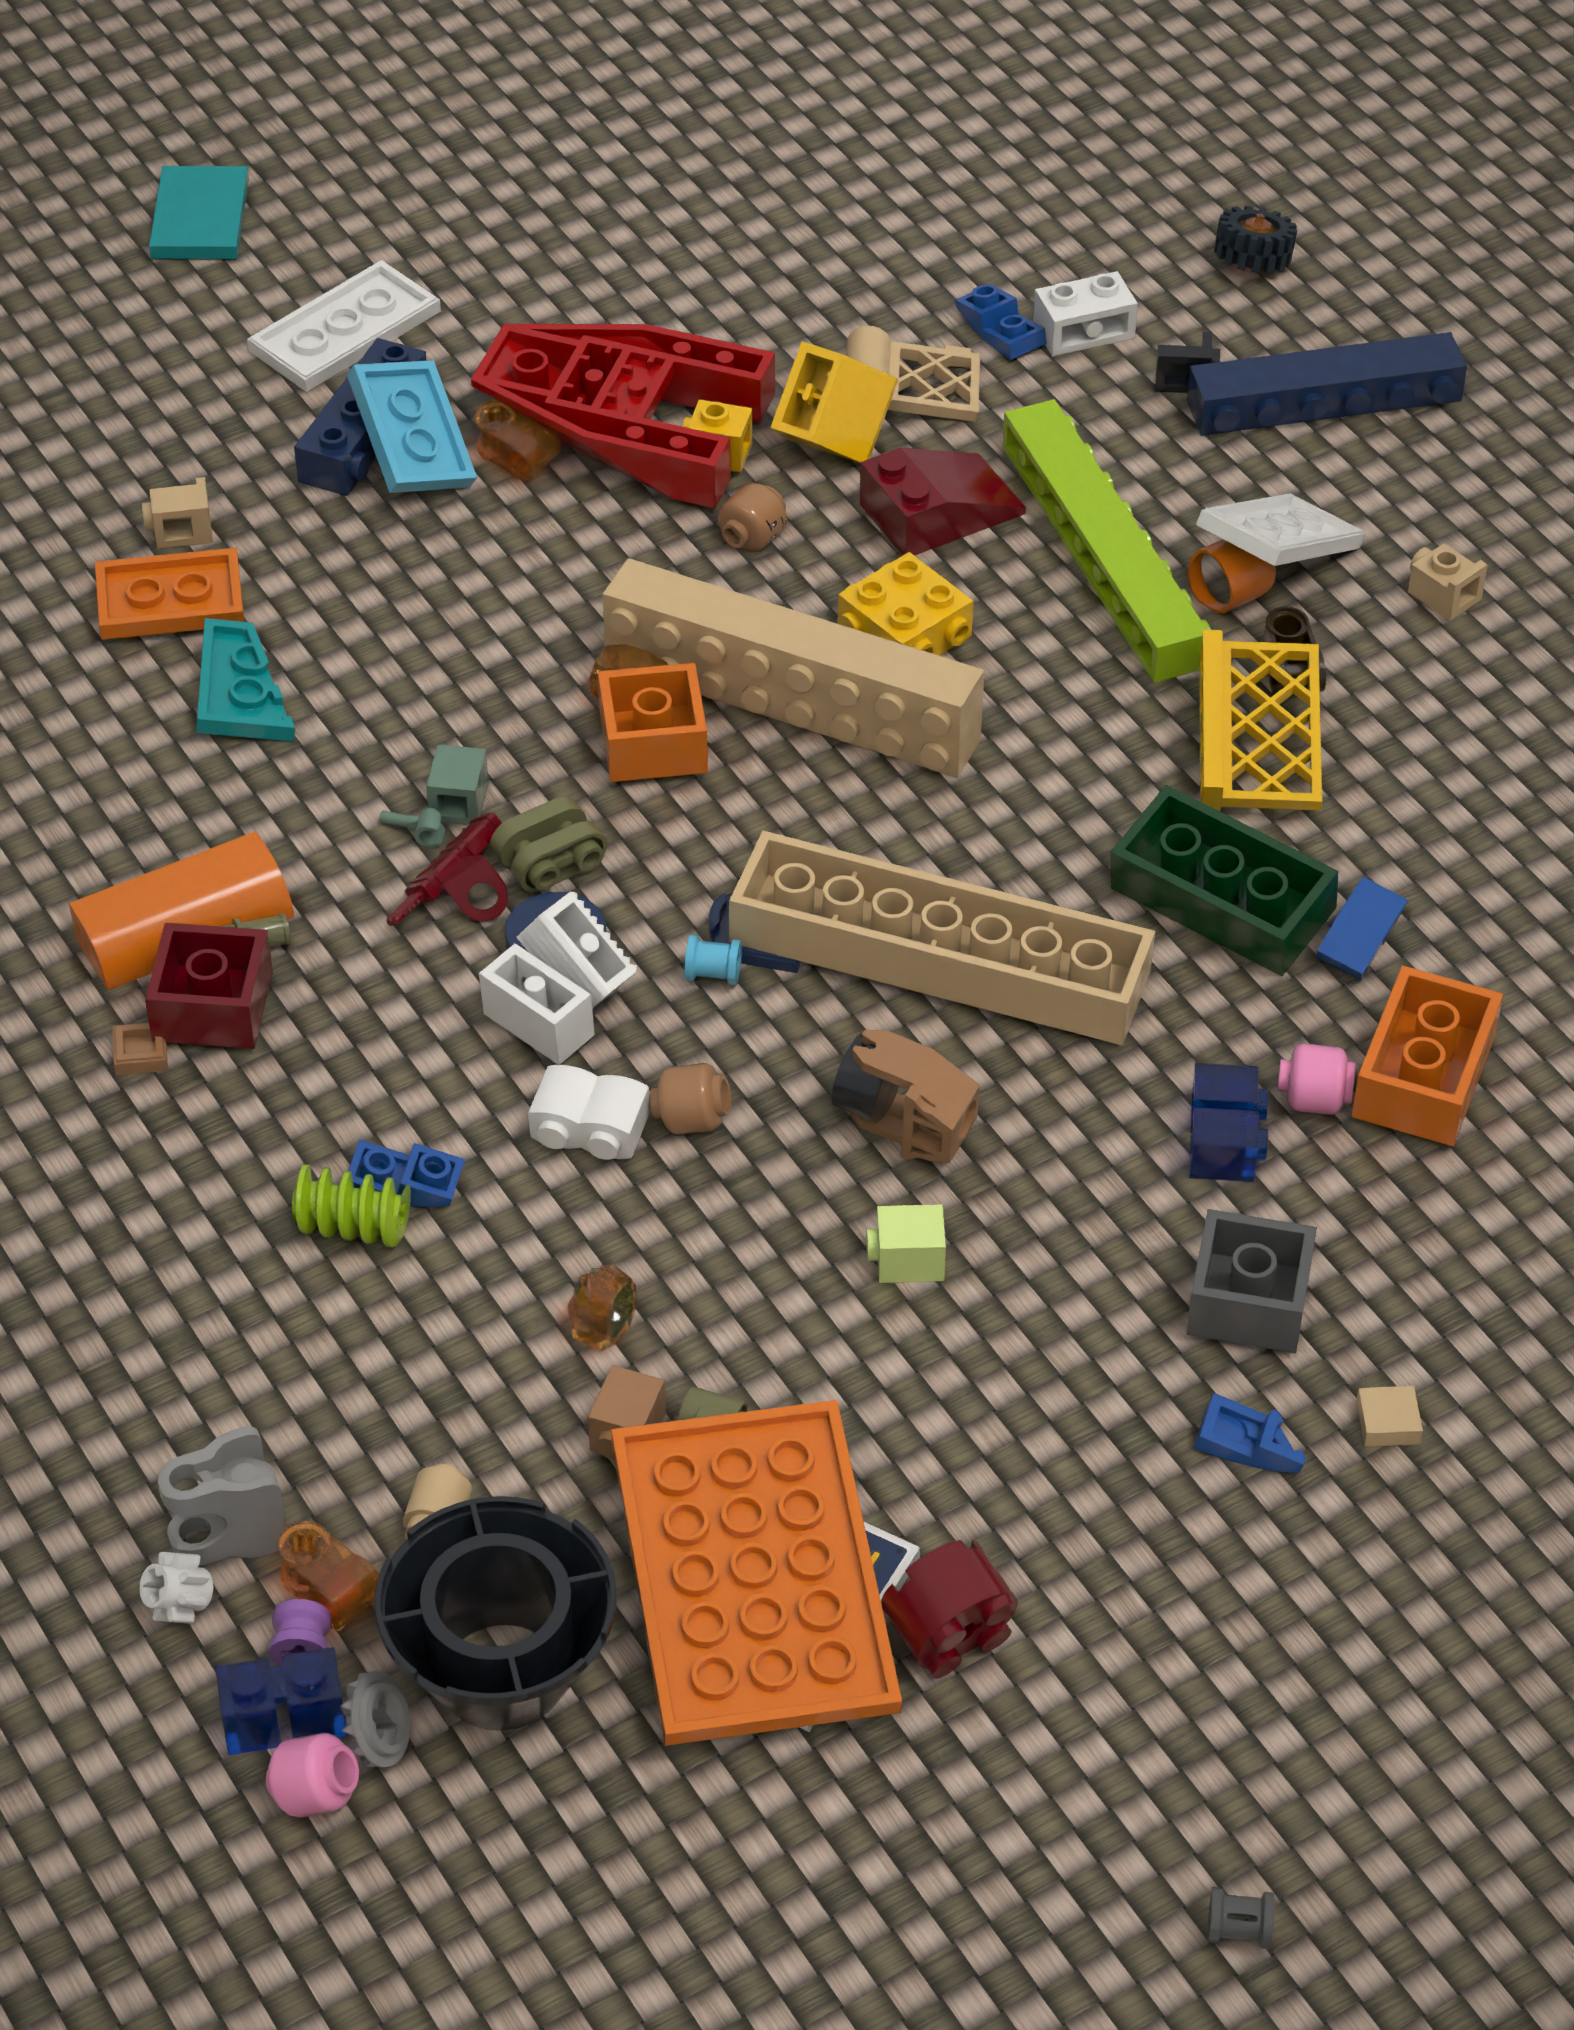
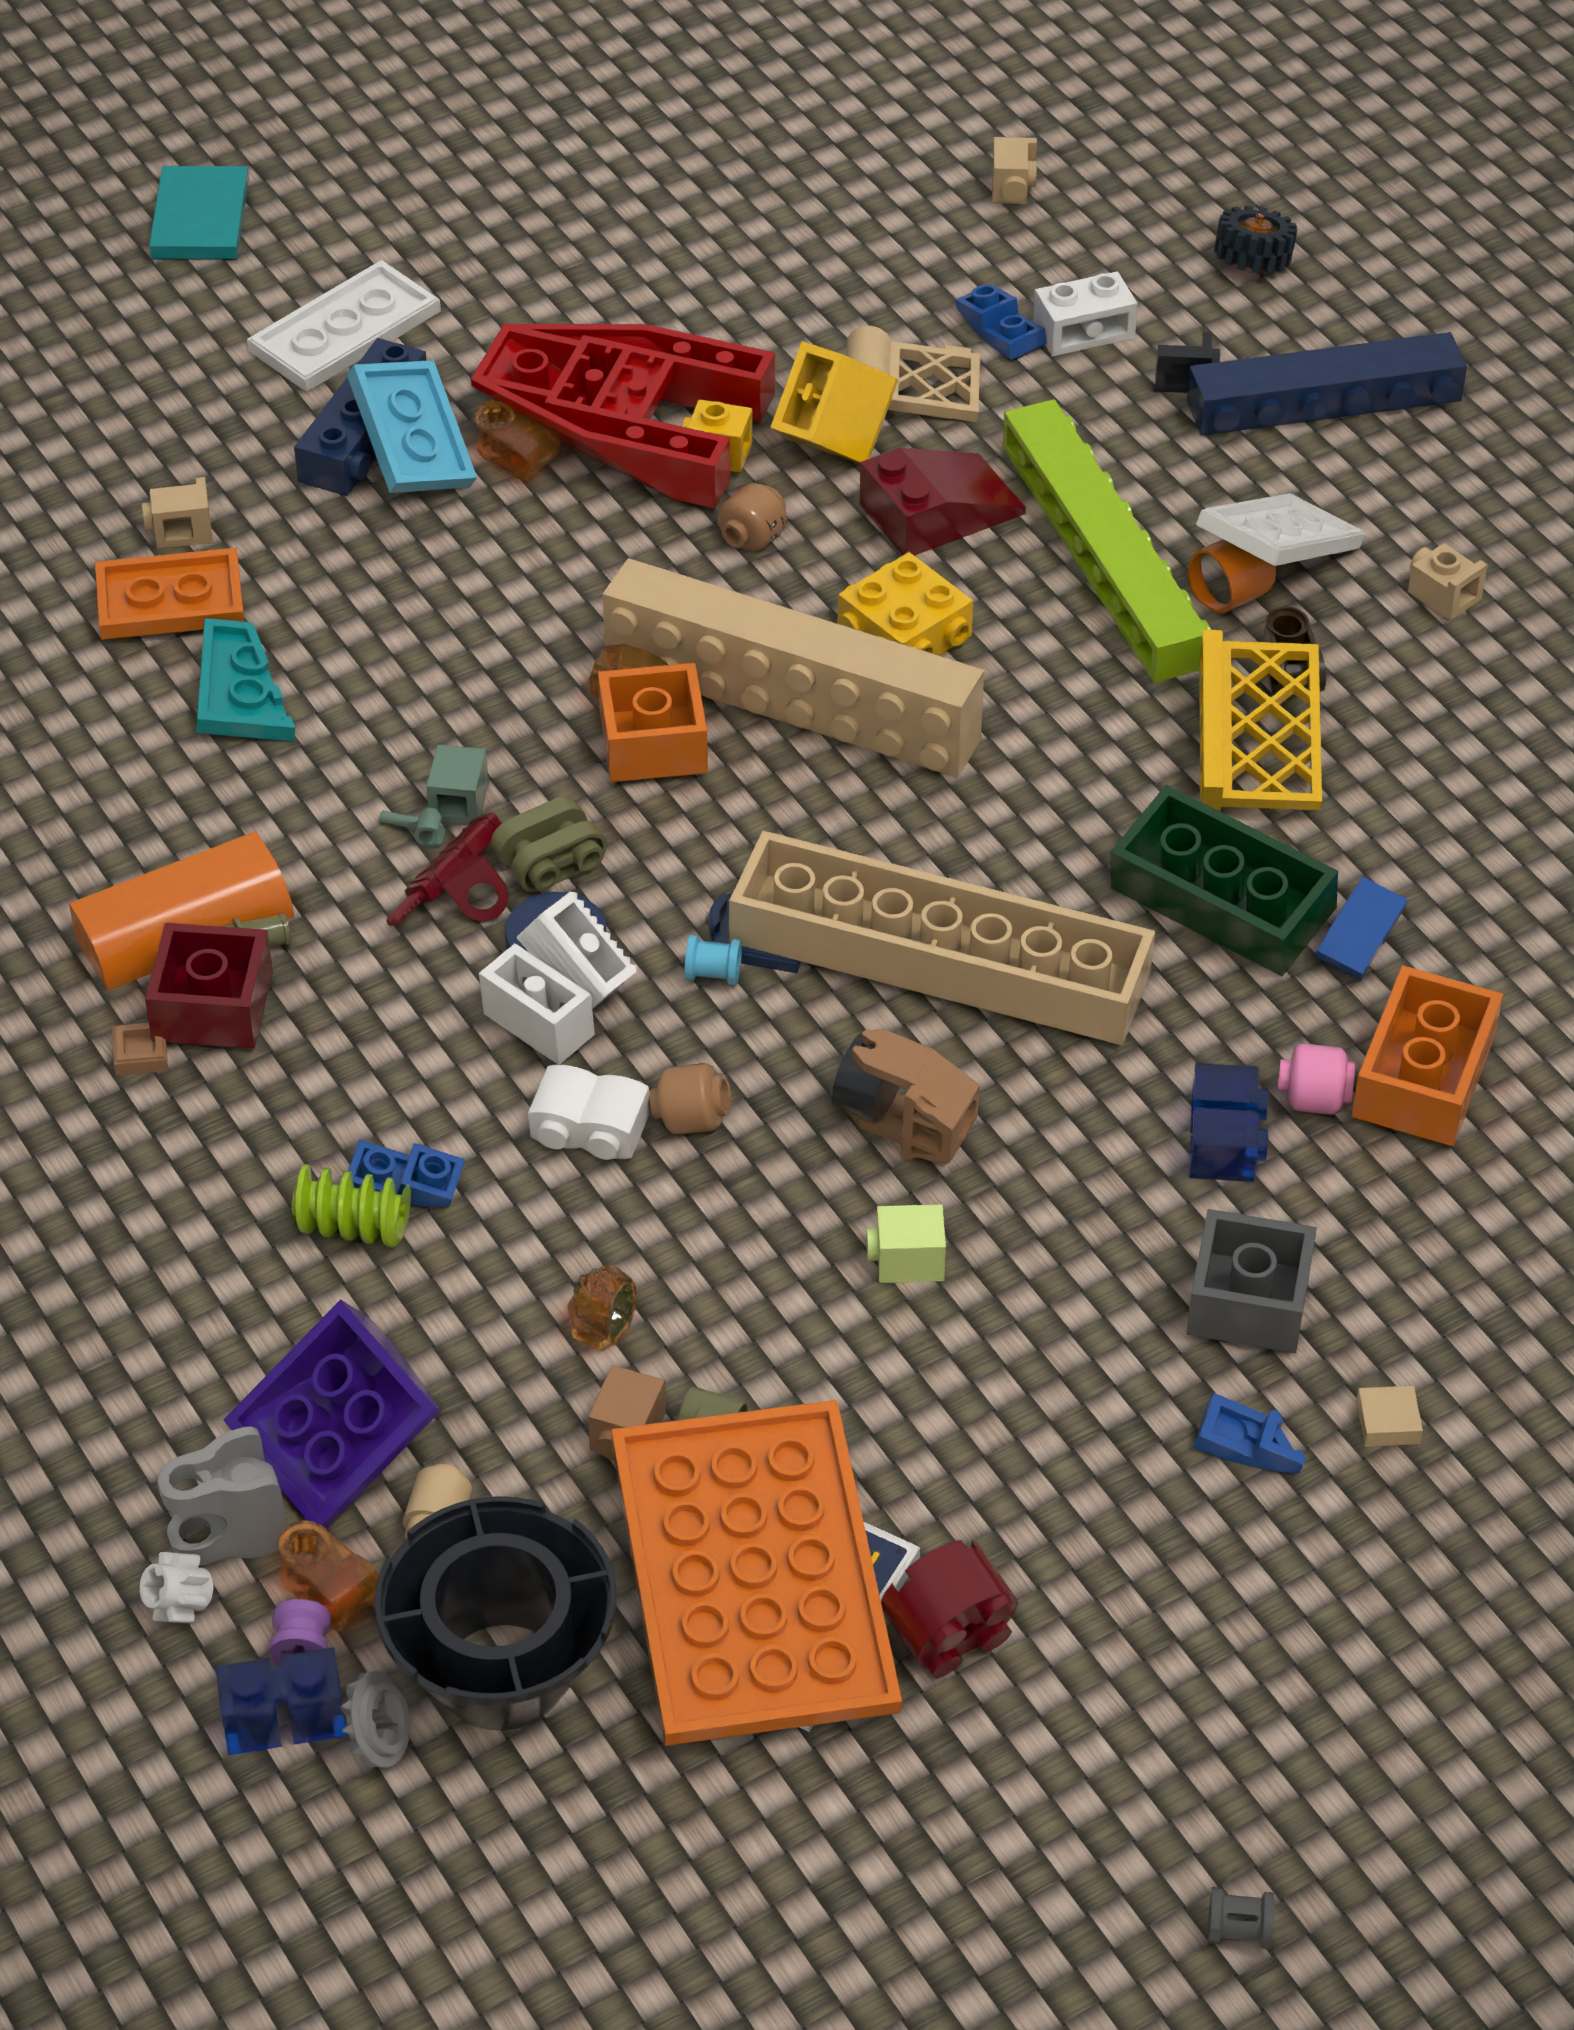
(312, 1775): bright pink head -> none
(335, 1412): none -> dark purple slope
(1013, 169): none -> tan brick

